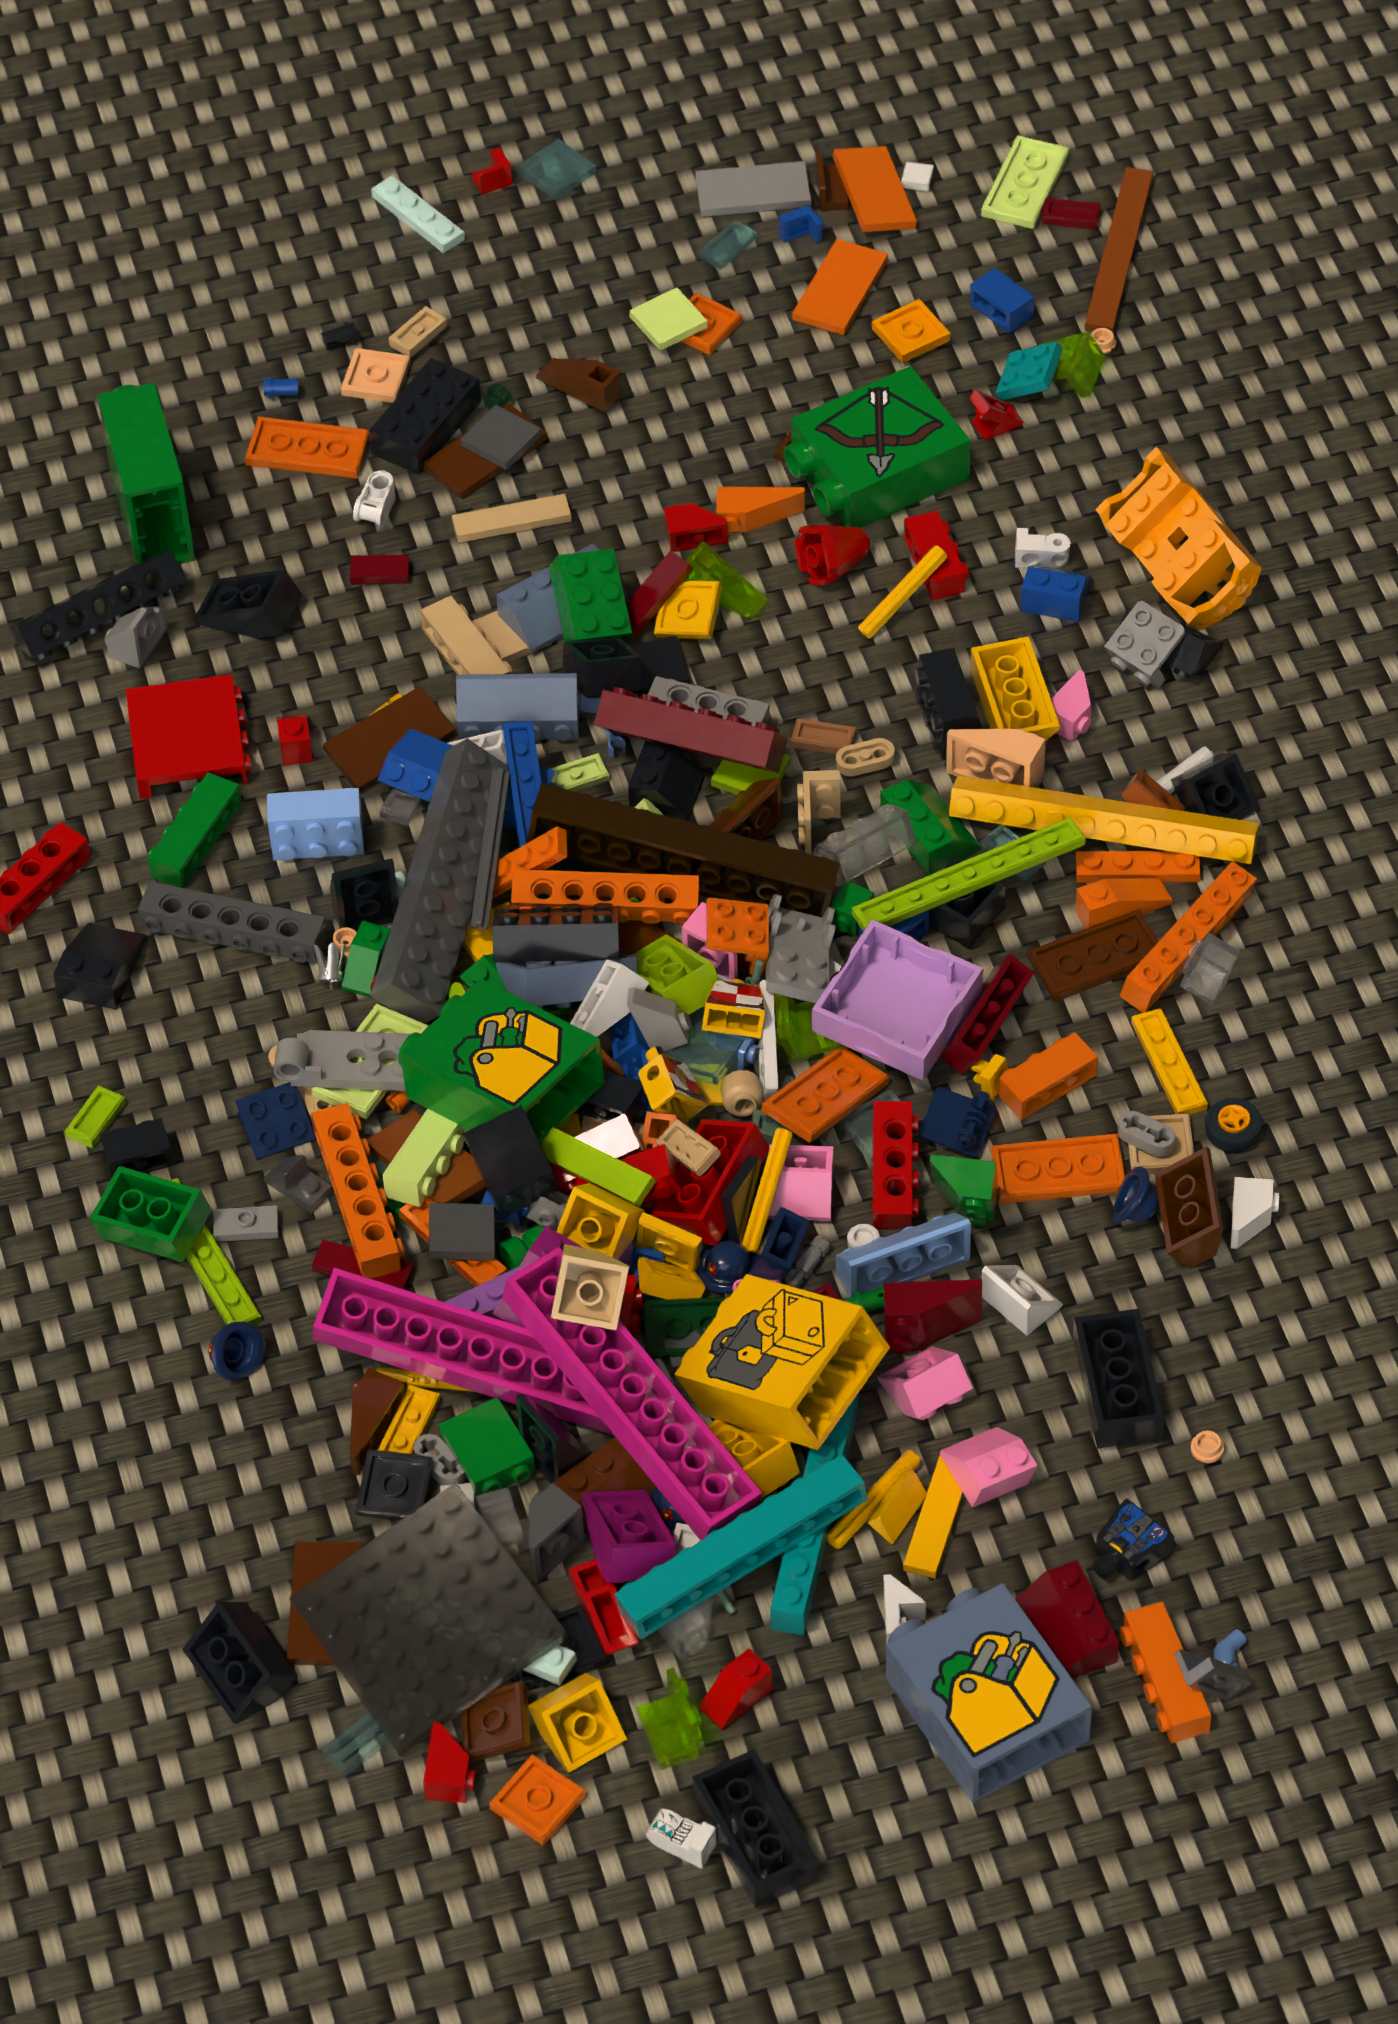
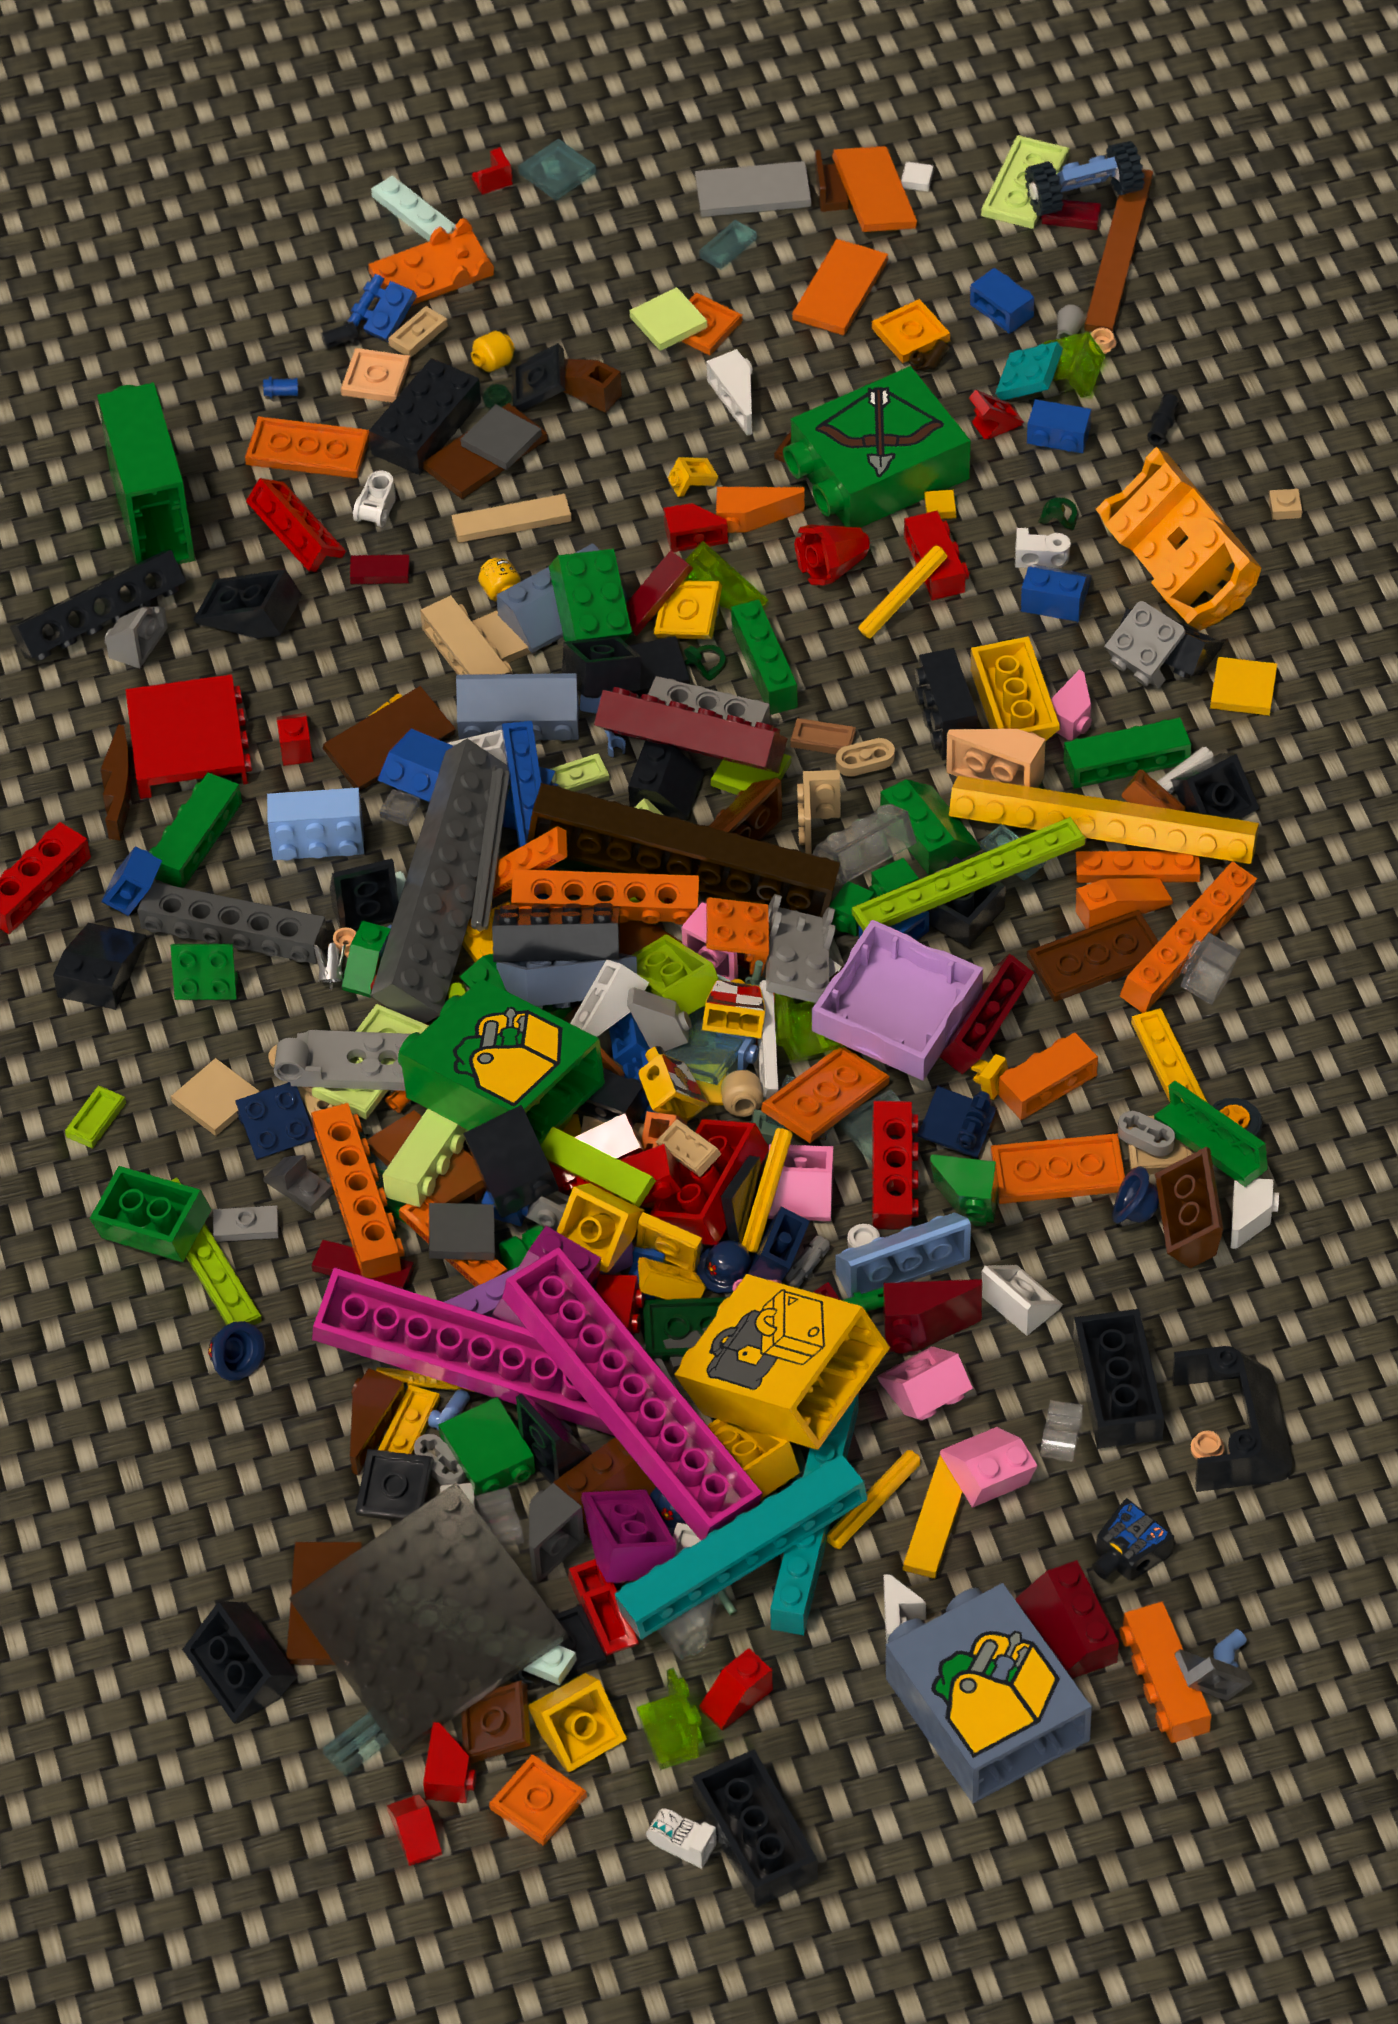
(117, 784): none -> reddish brown slope
(131, 881): none -> blue brick
(138, 1147): black brick -> none
(203, 972): none -> green hinge
(212, 1096): none -> tan tile
(293, 523): none -> red fence
(389, 311): none -> blue plate
(415, 1829): none -> red slope
(437, 265): none -> orange hinge
(453, 1408): none -> medium blue arm
(492, 351): none -> yellow head
(497, 576): none -> yellow head
(538, 377): none -> black tile
(589, 1288): tan slope -> none
(689, 472): none -> yellow bracket
(694, 656): none -> dark green piece
(732, 383): none -> white slope
(764, 656): none -> green brick
(800, 223): blue bracket -> none
(891, 877): none -> green brick
(898, 1506): yellow slope -> none
(930, 360): none -> dark brown arm
(941, 501): none -> yellow tile
(1056, 510): none -> dark green piece
(1059, 426): none -> blue brick
(1062, 1430): none -> clear axle
(1069, 321): none -> light grey cone
(1120, 163): none -> black plate
(1125, 752): none -> green brick
(1163, 419): none -> black pin
(1203, 1126): none -> green fence
(1243, 686): none -> yellow tile
(1255, 1453): none -> black windscreen
(1285, 504): none -> tan plate

